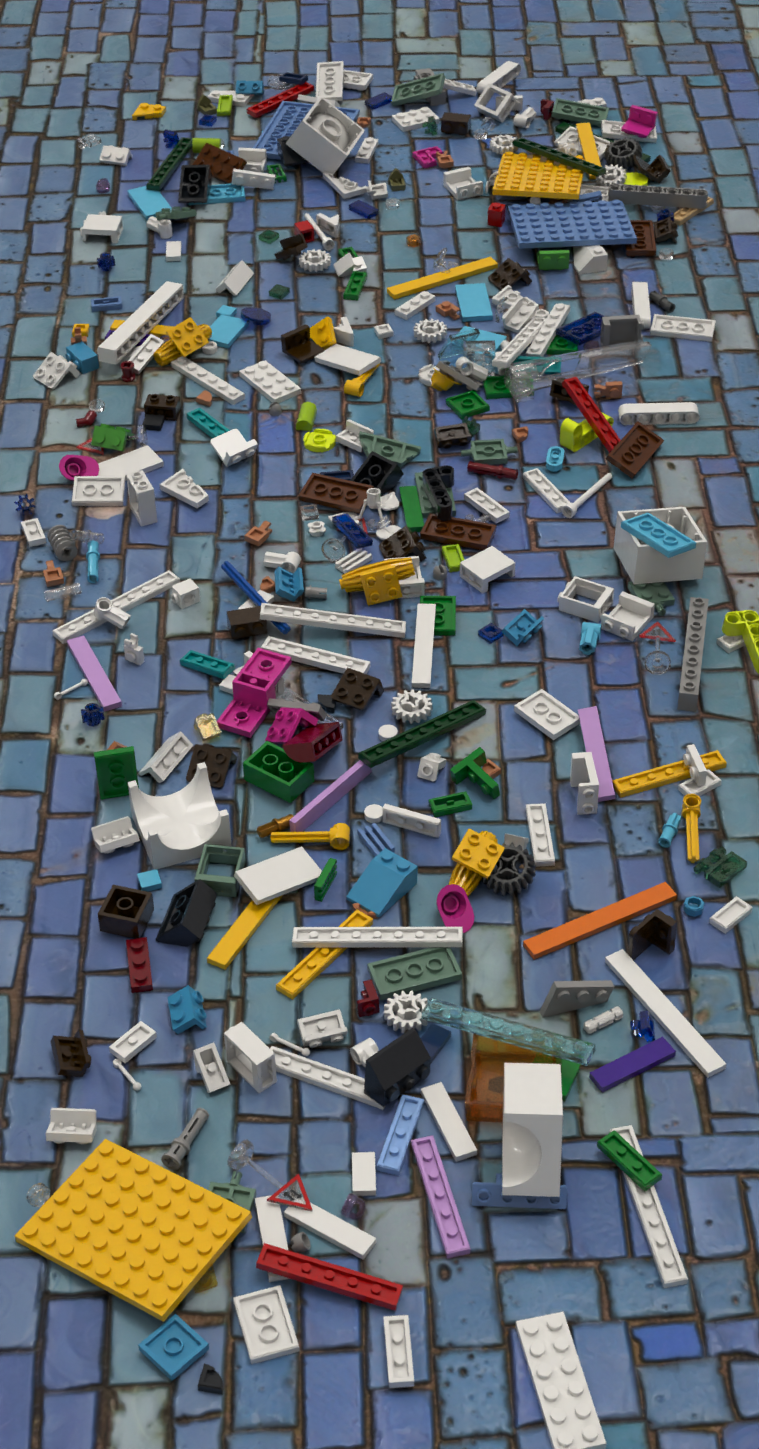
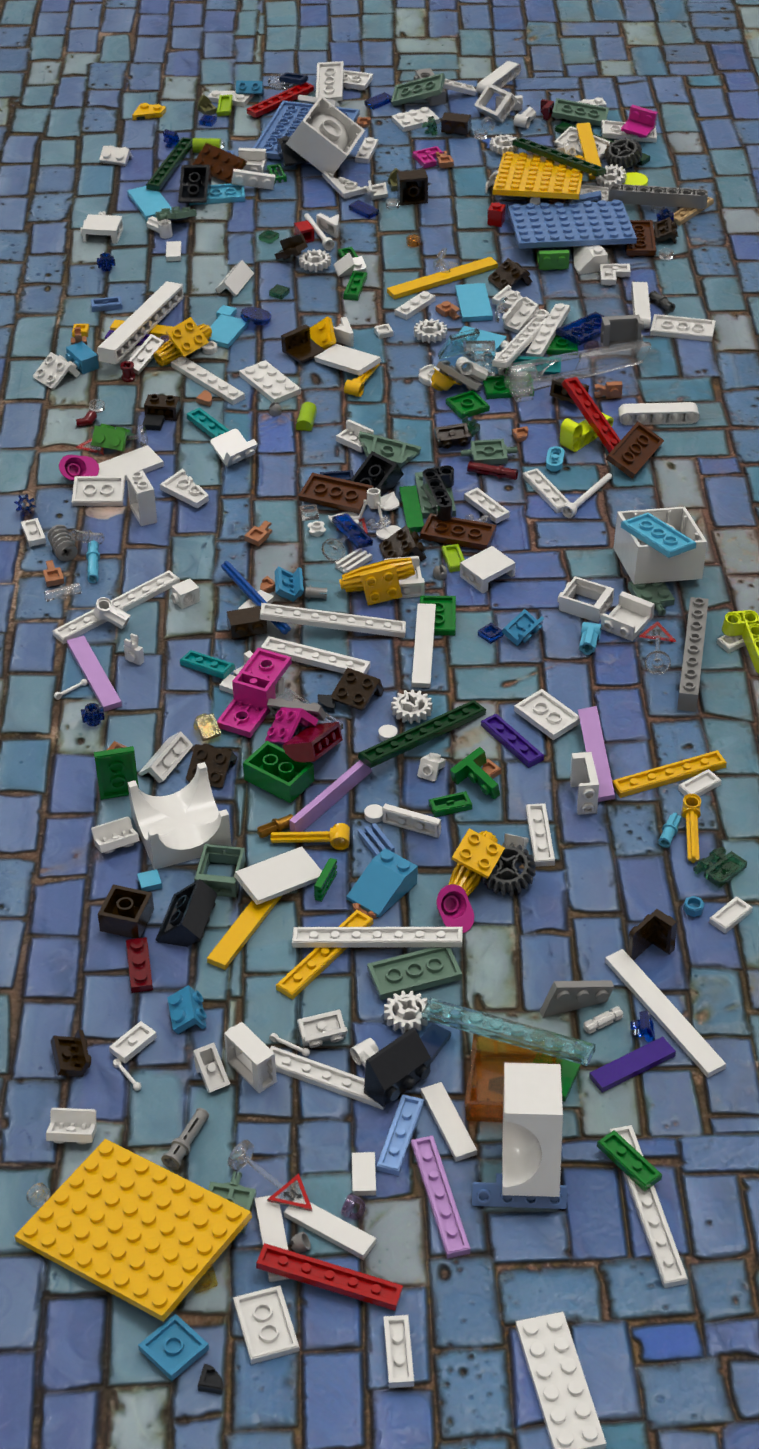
(89, 140): clear plate -> none
(103, 186): clear purple tile -> none
(286, 561): white piece -> none
(319, 440): neon yellow tile -> none
(370, 1002): dark red bracket -> none
(412, 187): none -> dark brown brick
(461, 183): white panel -> none
(512, 740): none -> dark purple tile
(599, 920): orange tile -> none
(609, 272): none -> white plate
(656, 170): dark brown bracket -> none
(695, 764): white plate -> none

